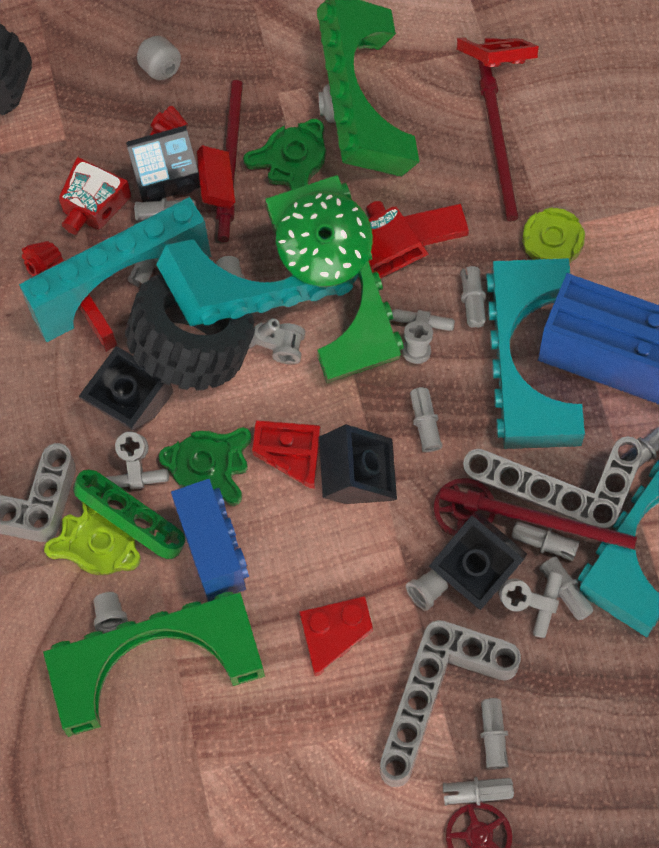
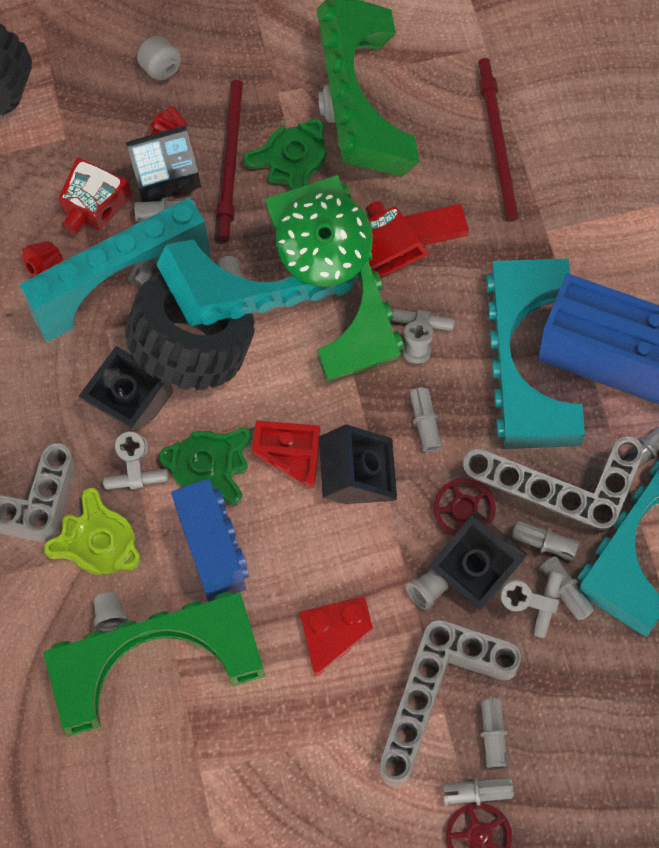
(98, 323): red tile -> none
(125, 517): green beam -> none
(215, 177): red tile -> none
(281, 338): light grey piece -> none
(473, 296): light grey axle -> none
(474, 501): dark red bar -> none
(496, 50): red wing -> none
(553, 235): lime tile -> none

